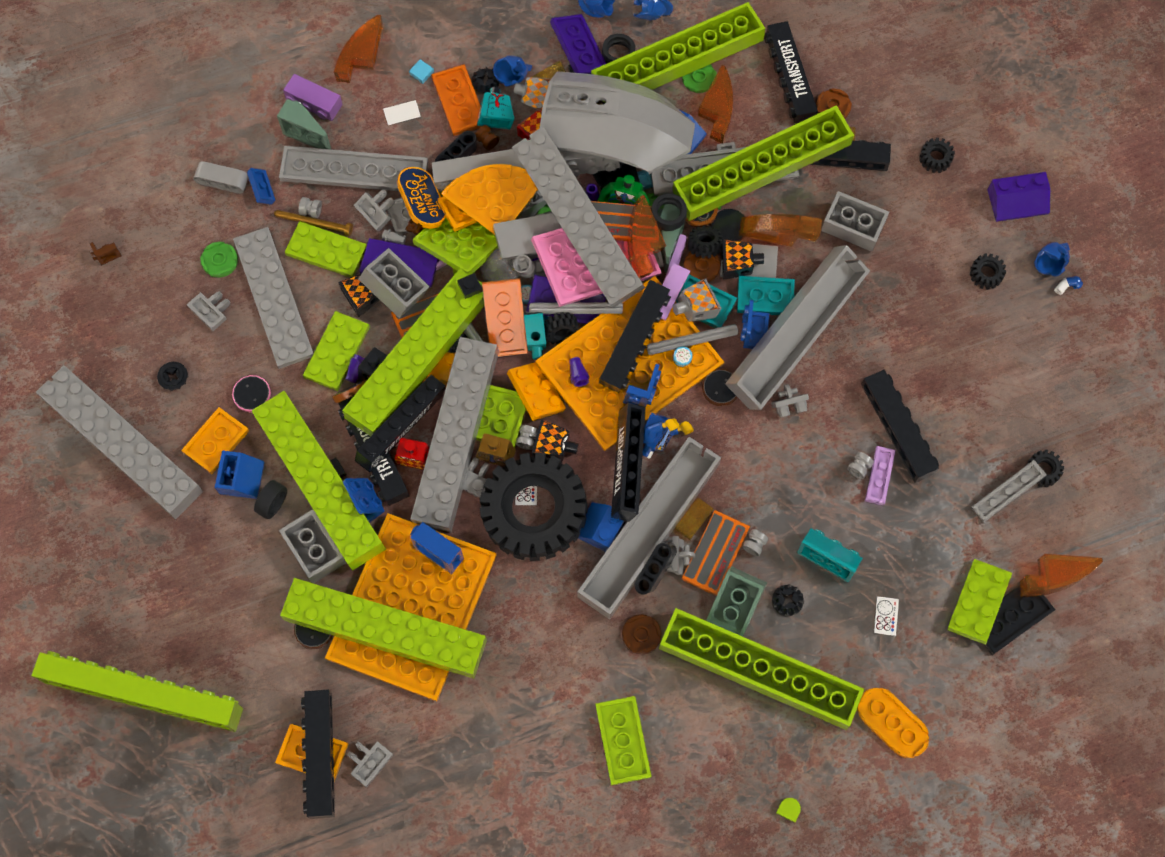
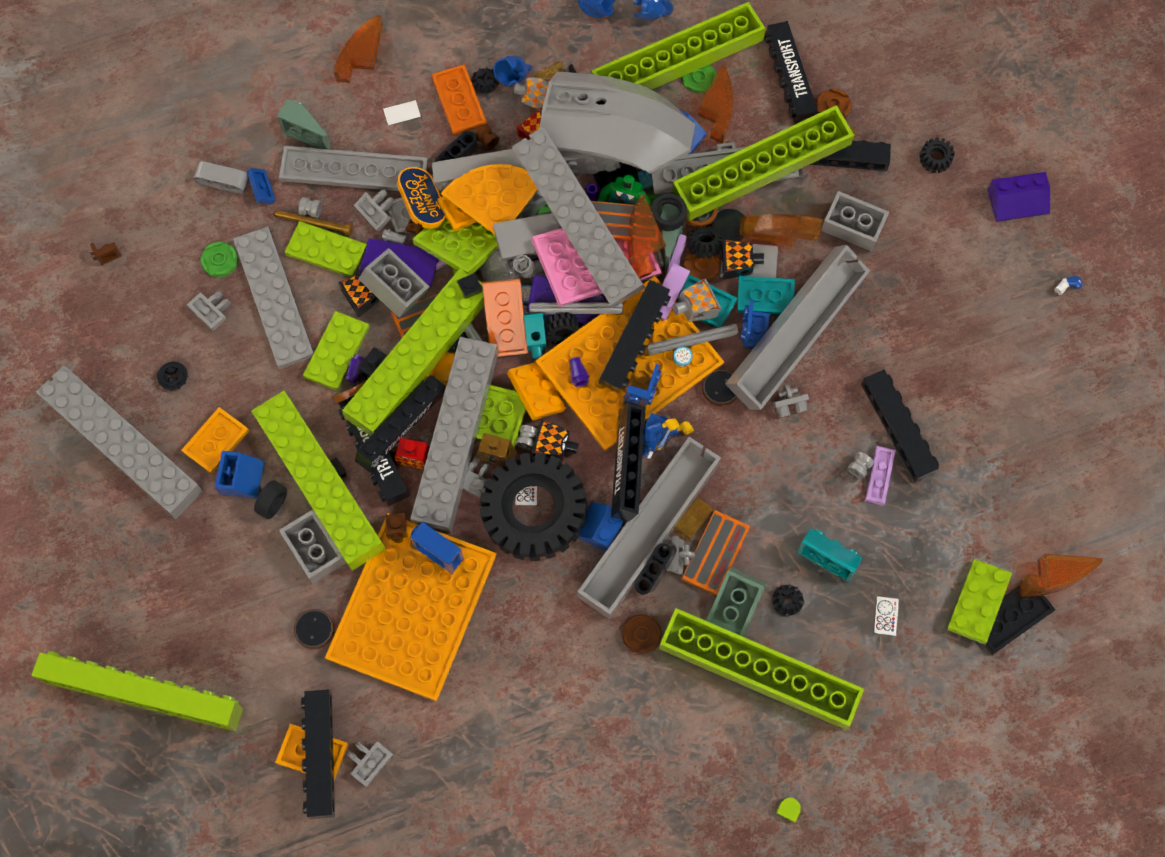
(250, 393): black tile -> none
(313, 97): medium lavender brick -> none
(364, 497): blue bracket -> none
(384, 628): lime brick -> none
(396, 526): none -> reddish brown bracket
(421, 71): medium azure tile -> none
(496, 110): teal torso -> none
(578, 43): dark purple tile -> none
(616, 39): black tyre -> none
(623, 740): lime plate -> none
(755, 542): light grey wheel -> none
(893, 722): light orange tile -> none
(991, 262): black tyre -> none
(1008, 491): light grey tile -> none
(1053, 259): blue helmet -> none
(1055, 465): black tyre -> none

